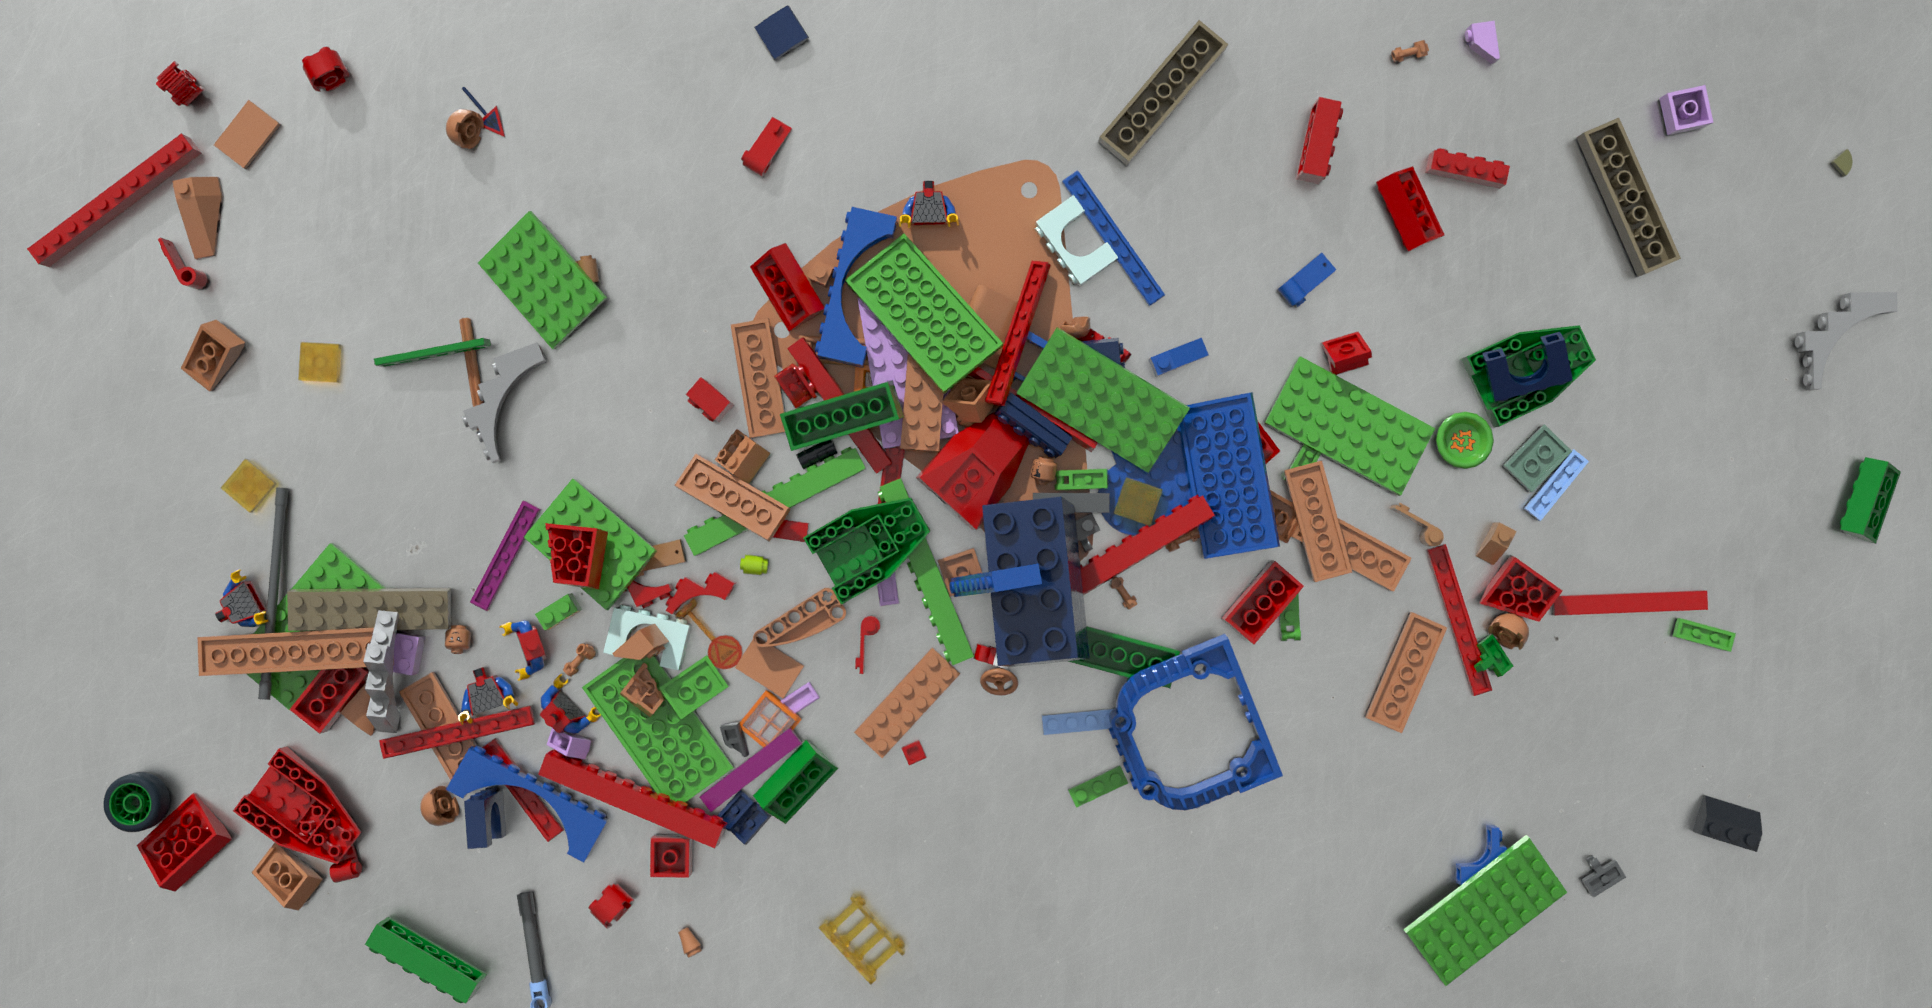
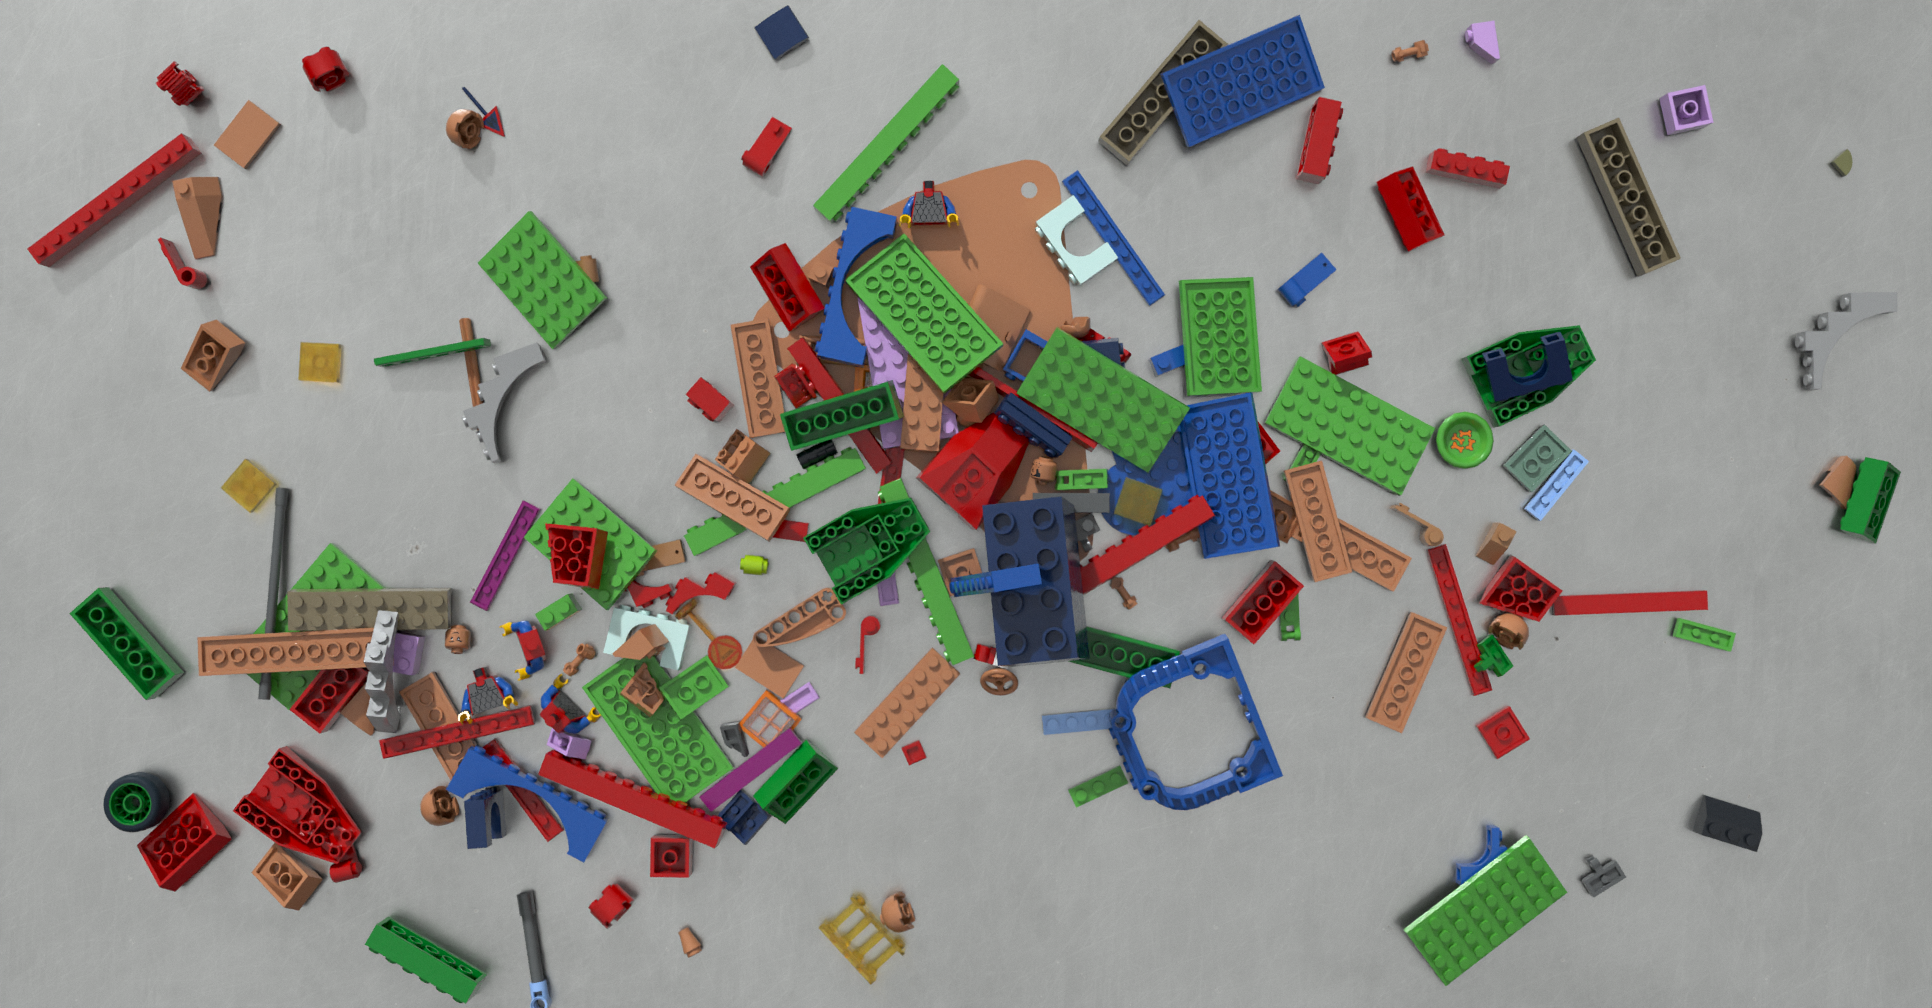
(126, 643): none -> green brick
(241, 603): torso -> none
(886, 144): none -> bright green brick
(897, 914): none -> nougat cylinder
(1017, 333): red tile -> none
(1220, 336): none -> bright green plate
(1242, 80): none -> blue plate
(1502, 732): none -> red tile
(1840, 480): none -> nougat slope

